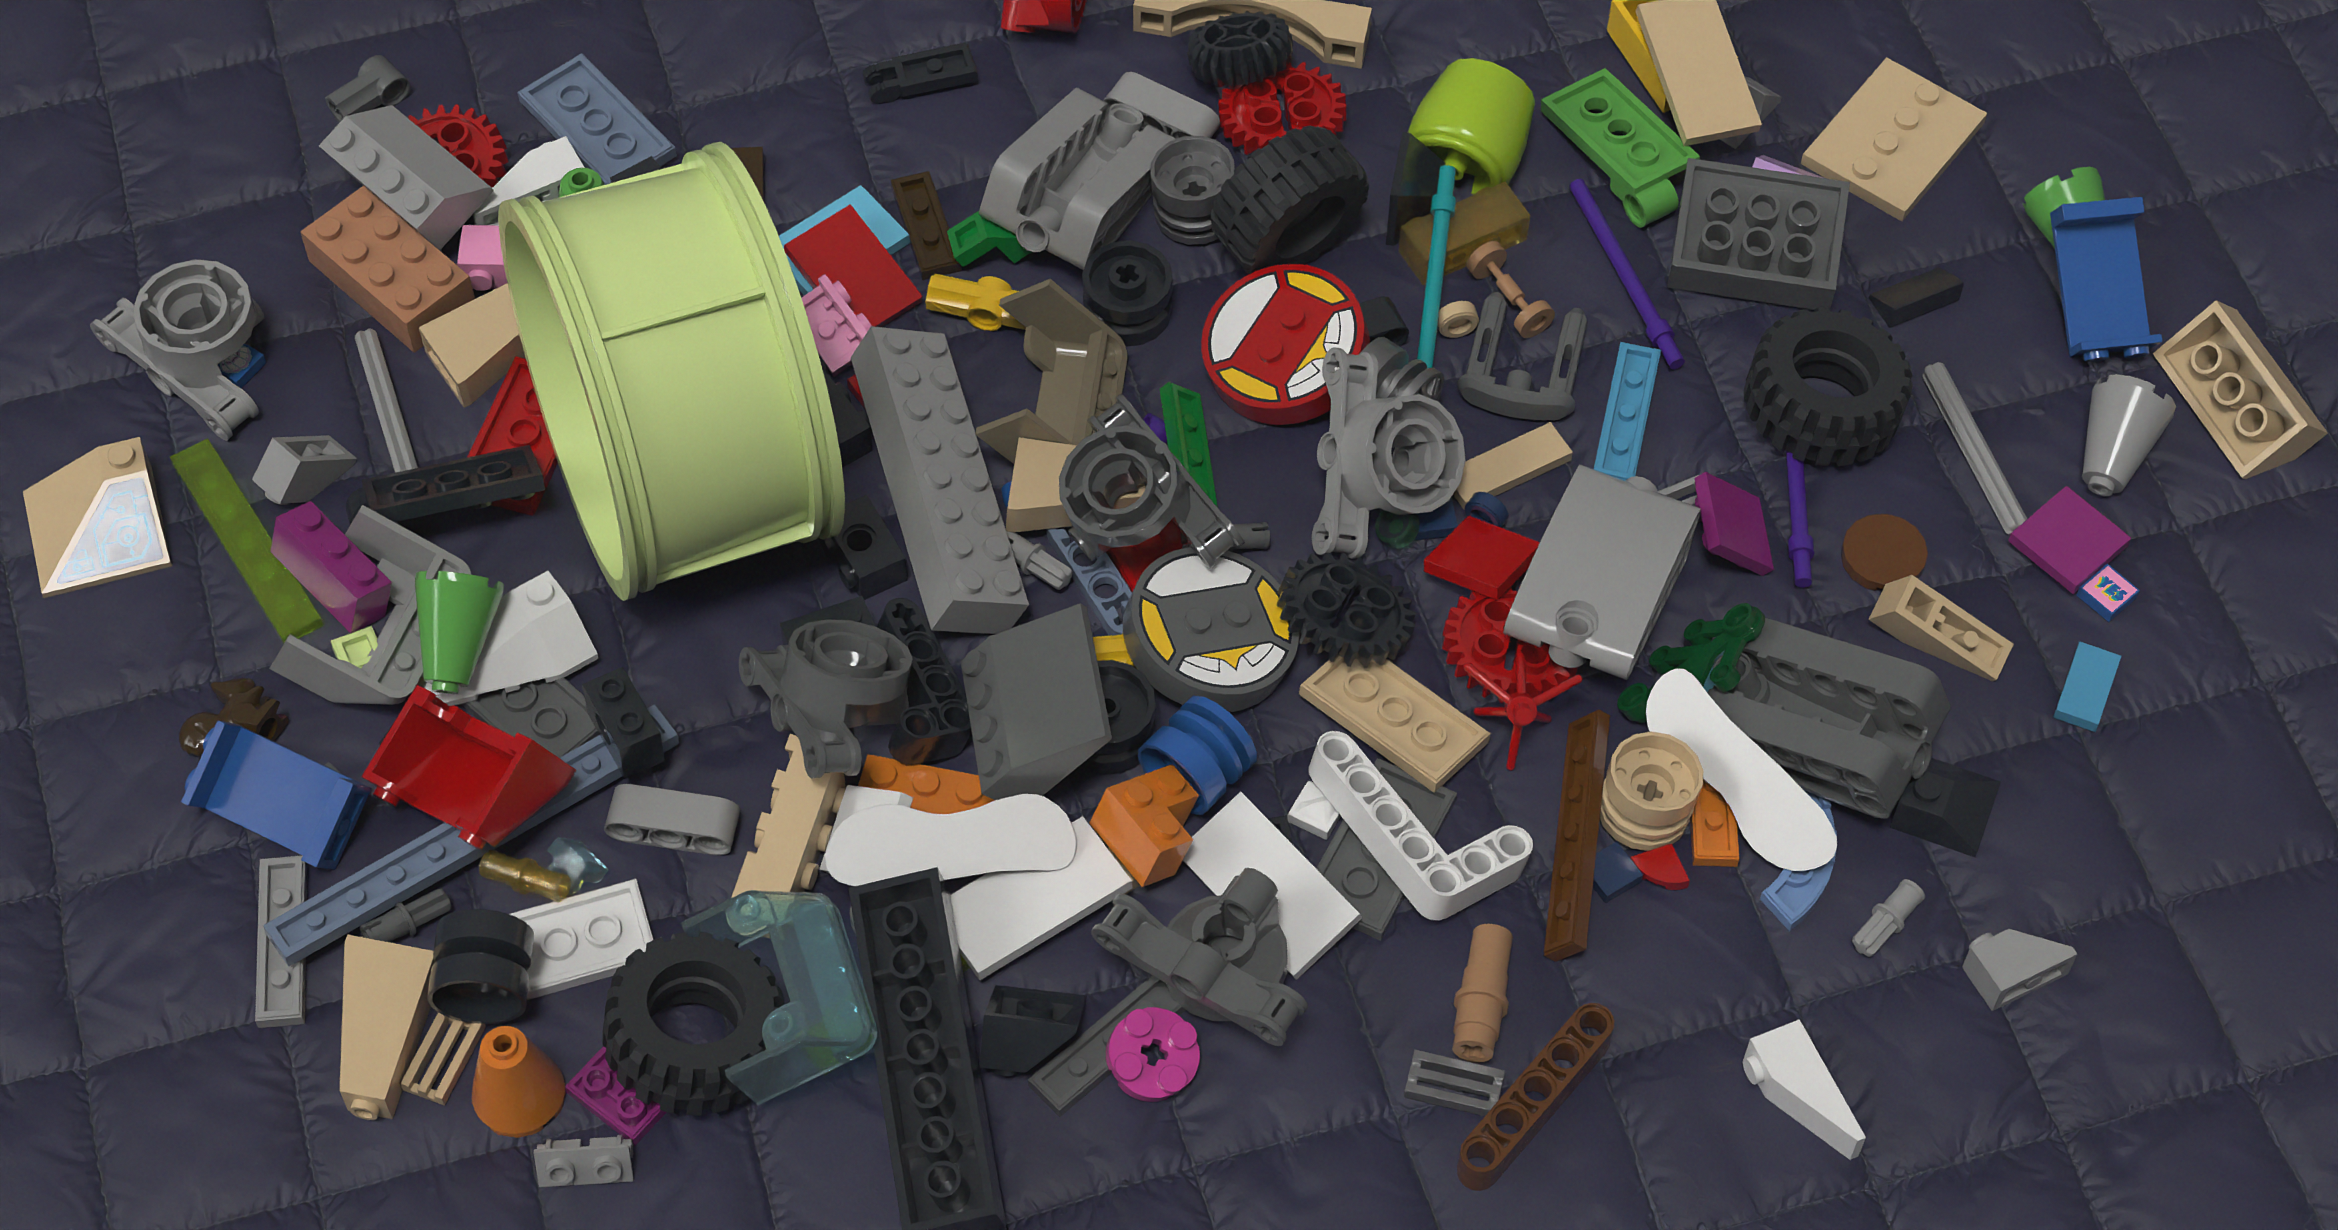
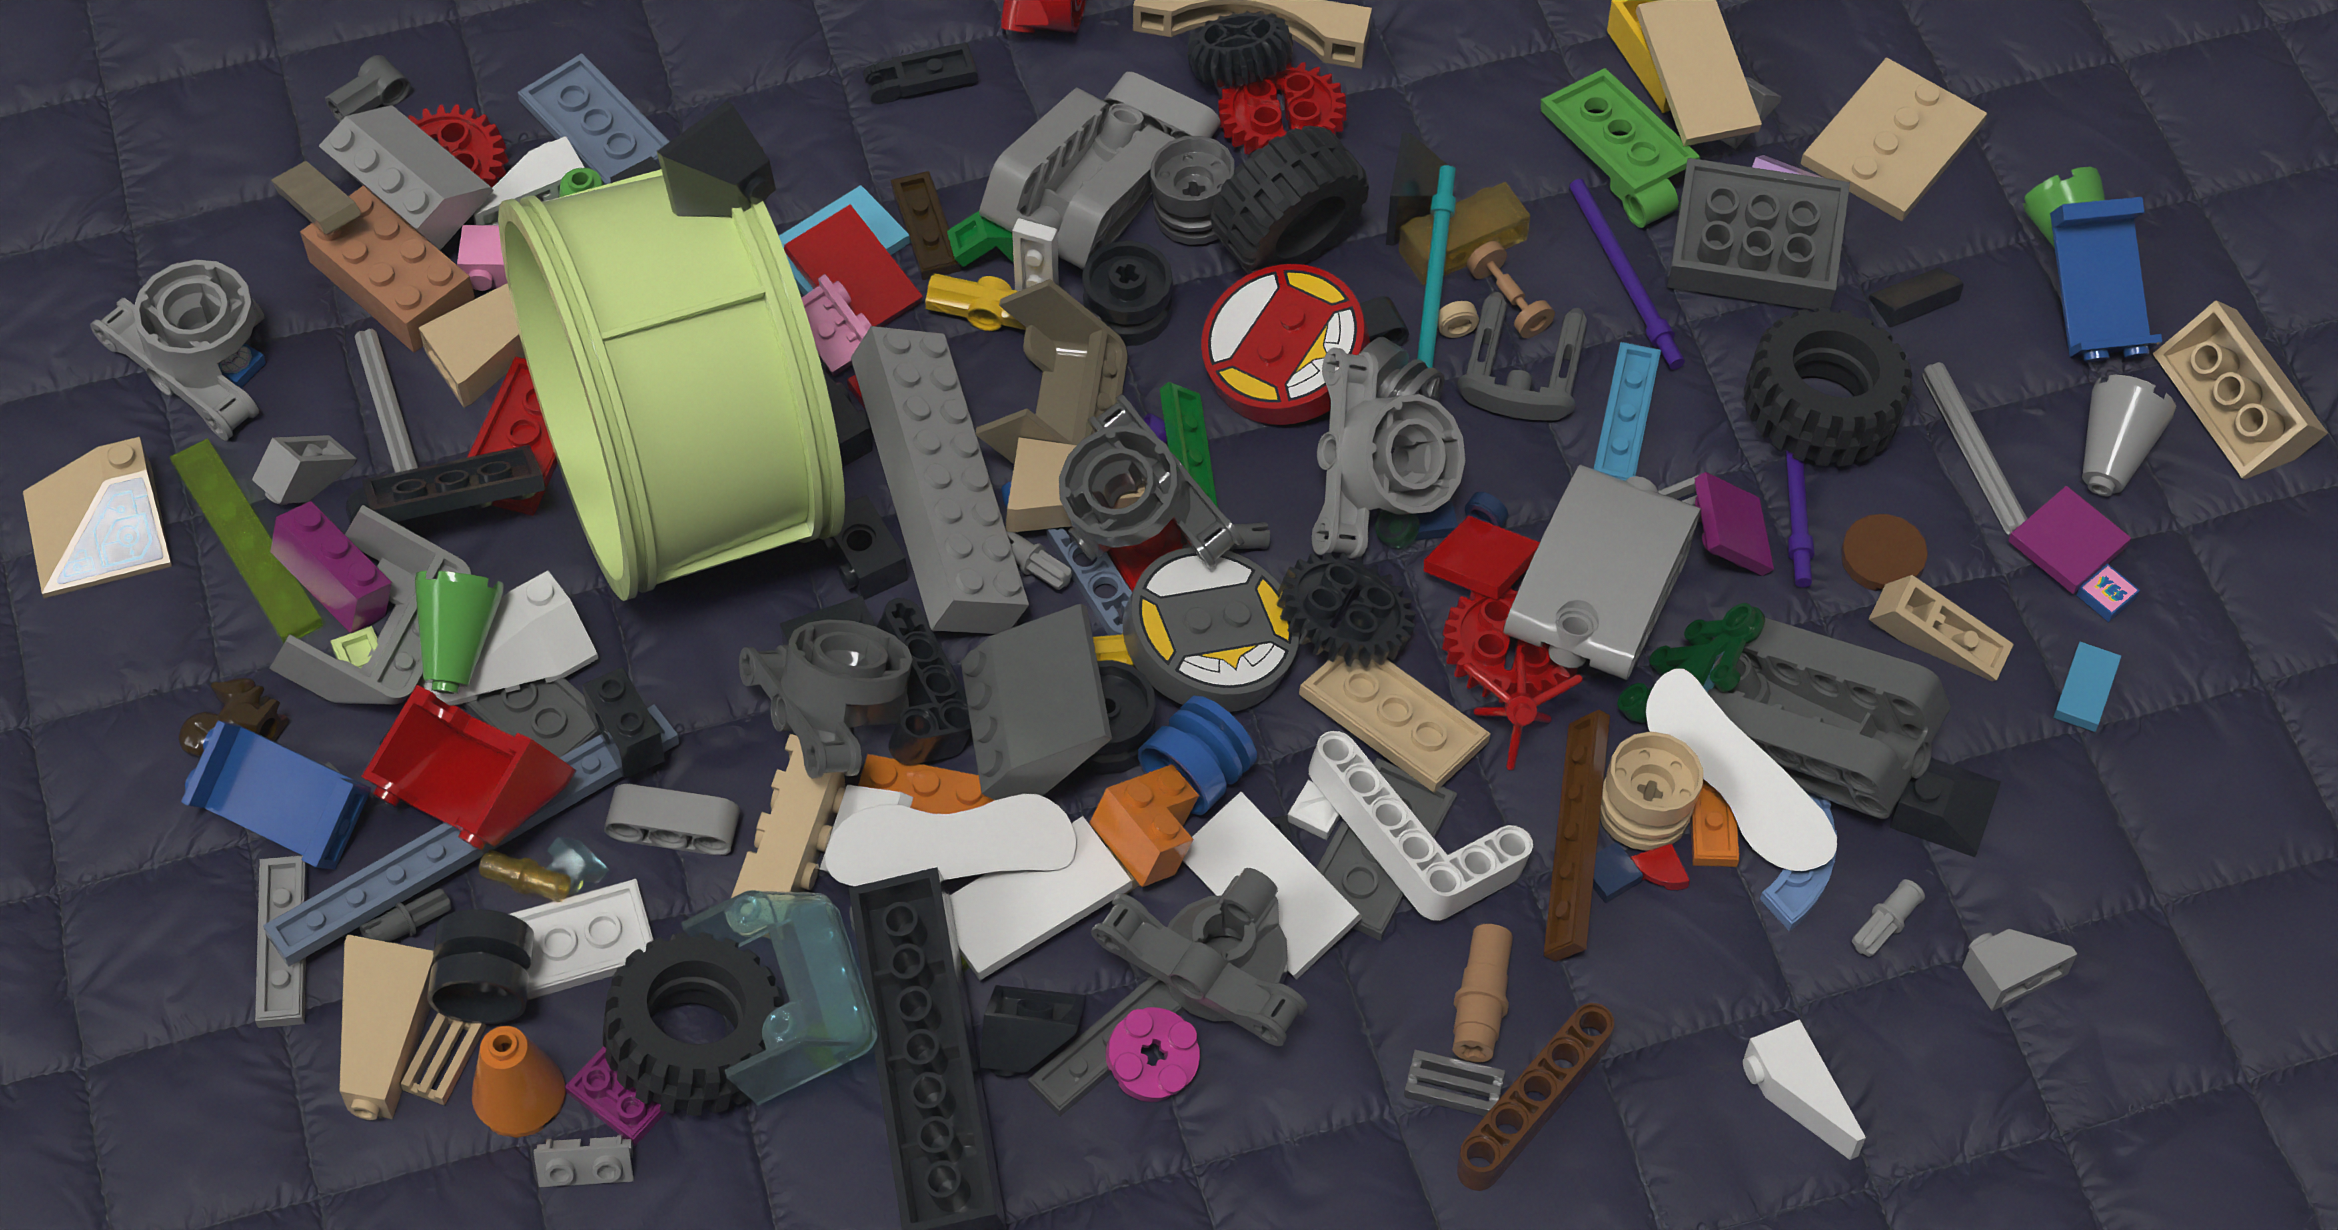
(316, 197): none -> dark tan tile
(715, 167): none -> black slope
(1034, 254): none -> white hinge
(1476, 120): lime piece -> none
(1513, 463): tan tile -> none

